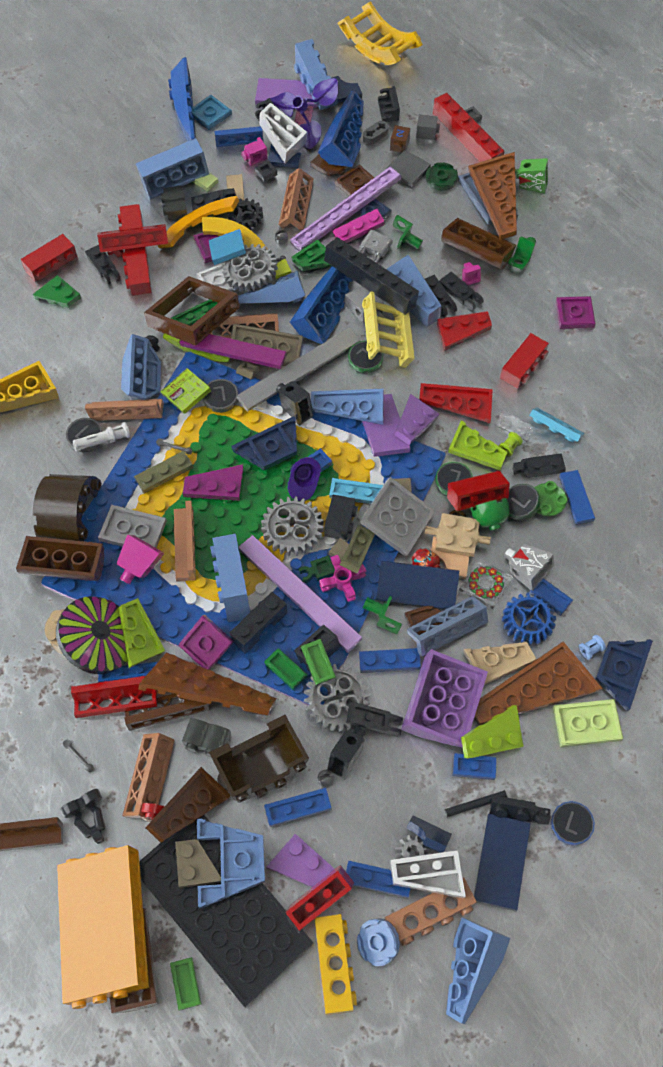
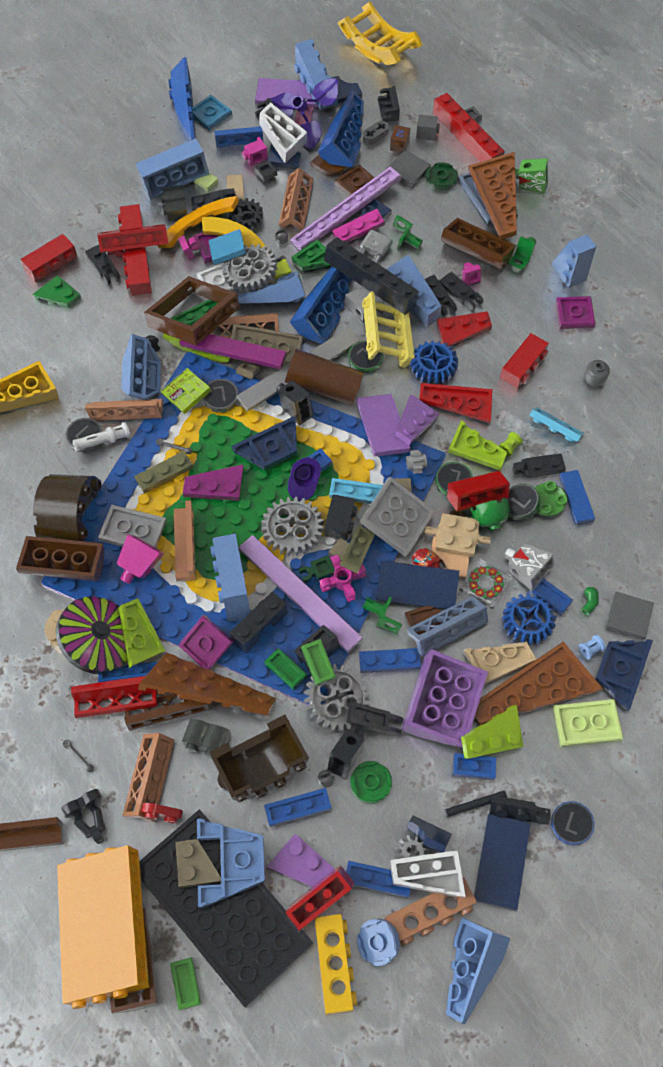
(189, 246): none -> dark pink tile
(190, 803): reddish brown wing -> none
(324, 376): none -> reddish brown brick
(353, 404): medium blue wing -> none
(371, 782): none -> green tile
(416, 461): none -> light grey gear
(434, 362): none -> blue gear
(575, 260): none -> medium blue wedge
(593, 600): none -> green arm
(597, 373): none -> dark grey head
(630, 615): none -> dark grey tile

